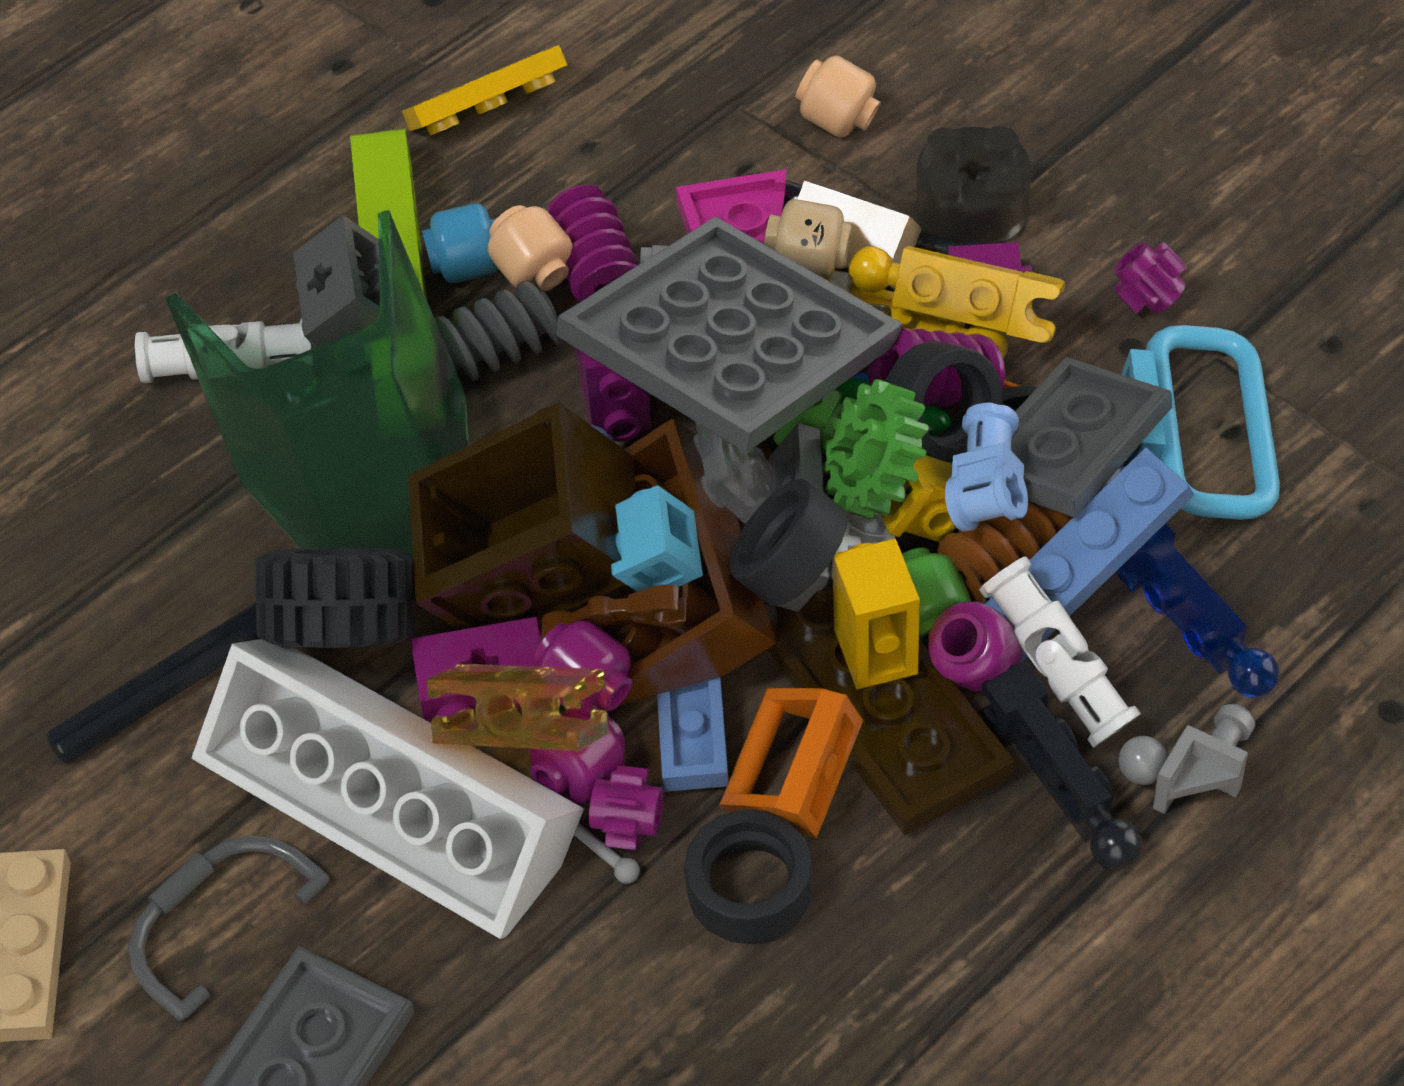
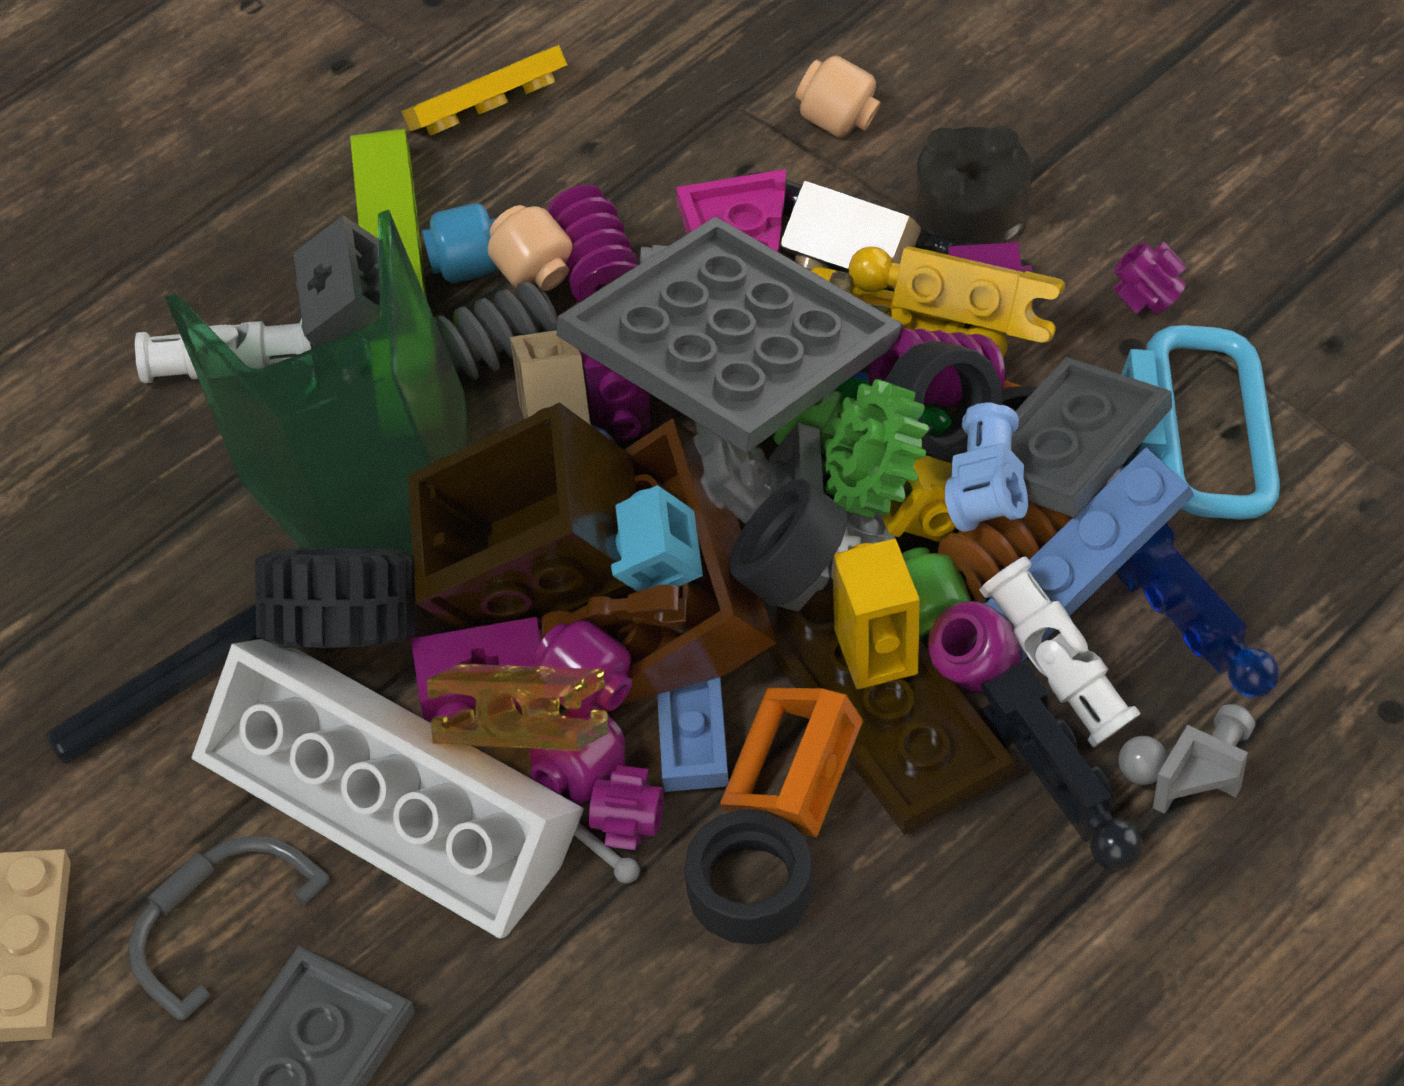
(548, 373): none -> tan brick
(811, 236): tan head -> none

